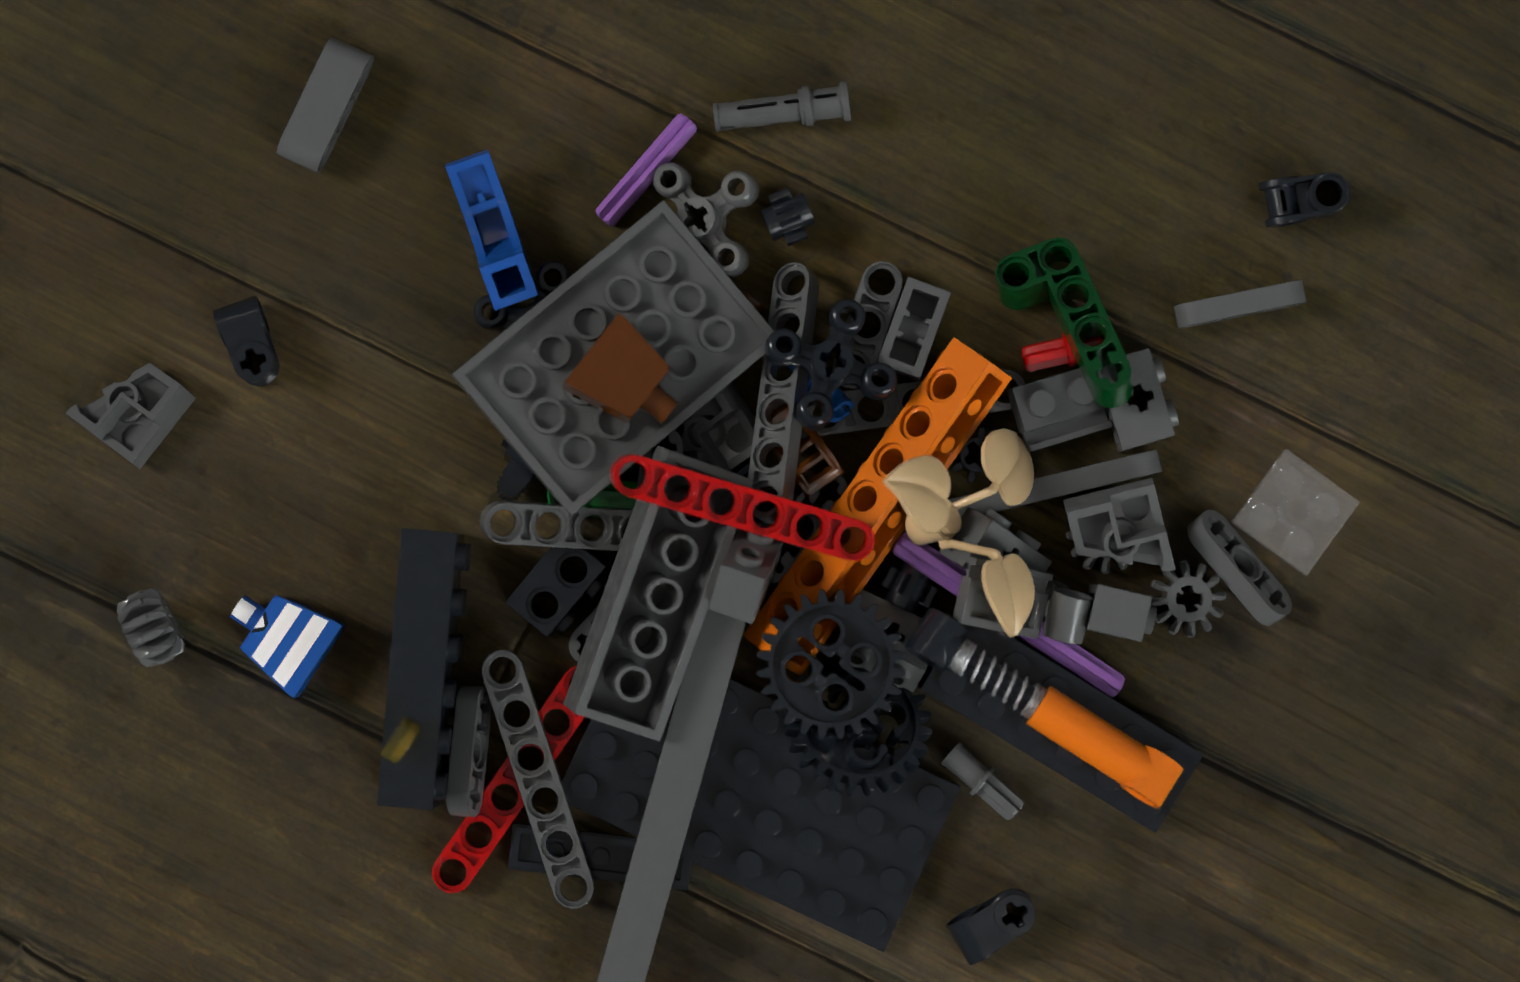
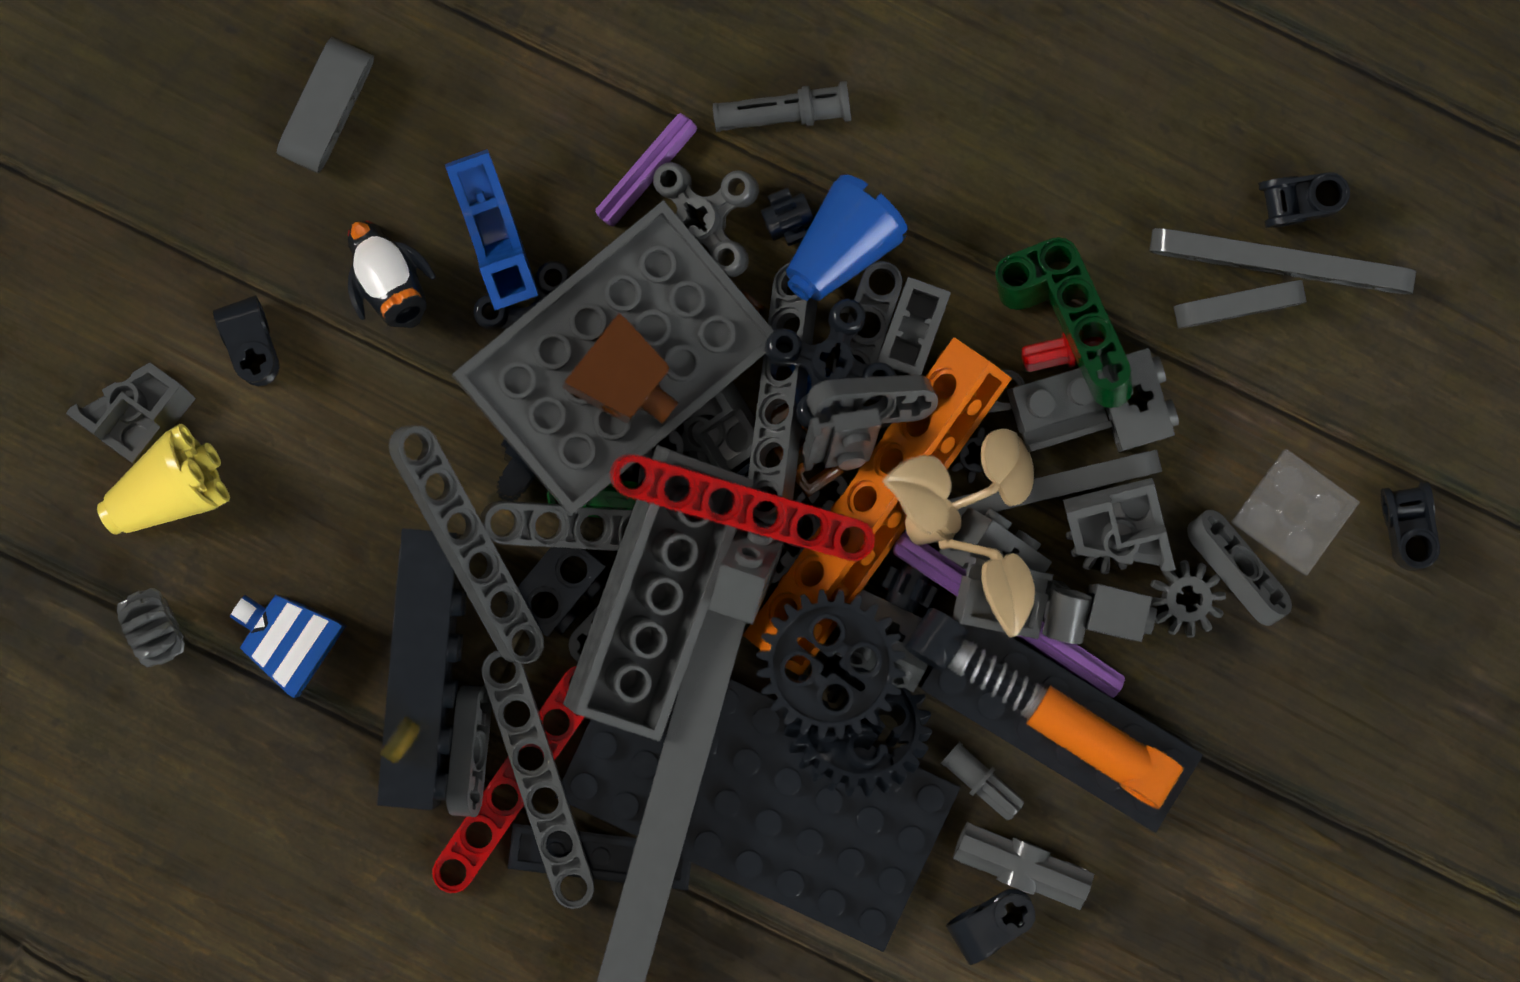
(165, 485): none -> light yellow cone
(386, 276): none -> animal
(461, 550): none -> dark grey beam
(843, 441): none -> dark grey plate
(844, 239): none -> blue cone
(903, 398): none -> dark grey beam
(1023, 866): none -> dark grey piece
(1282, 261): none -> dark grey beam
(1411, 522): none -> black piece

